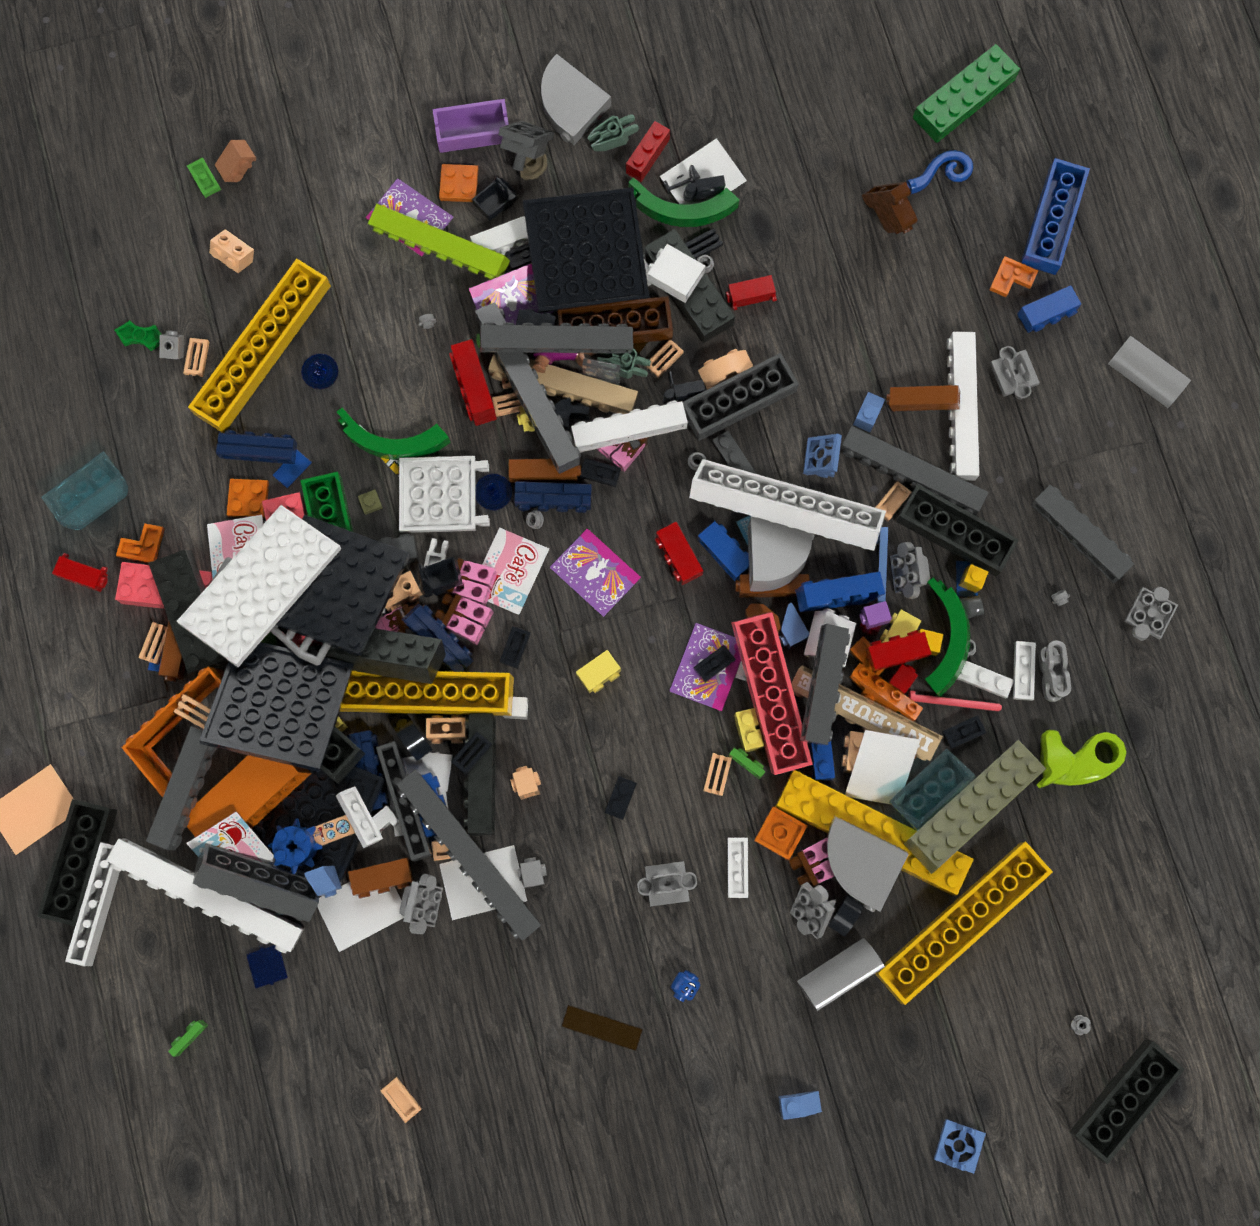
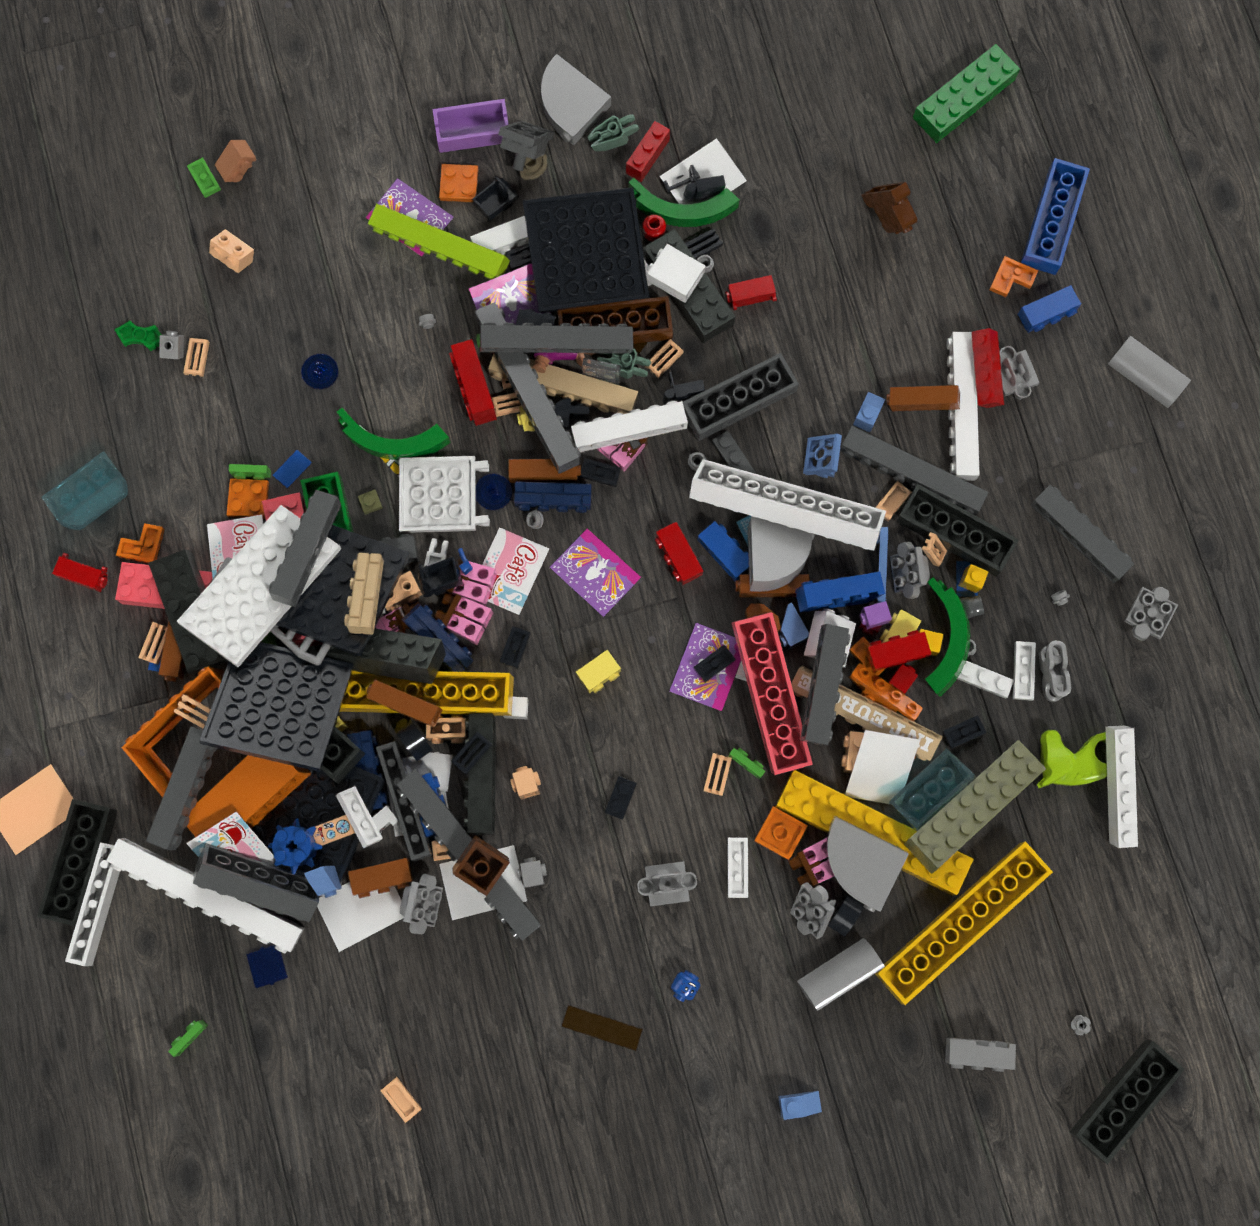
(256, 448): dark blue brick -> none
(258, 472): none -> bright green plate
(259, 346): yellow brick -> none
(305, 548): none -> dark grey brick
(365, 593): none -> tan brick
(404, 703): none -> dark orange brick
(465, 566): none -> blue hand
(480, 865): none -> reddish brown brick
(654, 227): none -> red head
(724, 367): light nougat brick -> none
(749, 736): light yellow piece -> none
(822, 762): blue brick -> none
(919, 183): blue plant -> none
(932, 552): none -> light nougat tile
(941, 1156): medium blue piece -> none
(954, 702): coral bar -> none
(980, 1054): none -> light grey wedge
(987, 368): none -> red brick
(1121, 786): none -> white brick

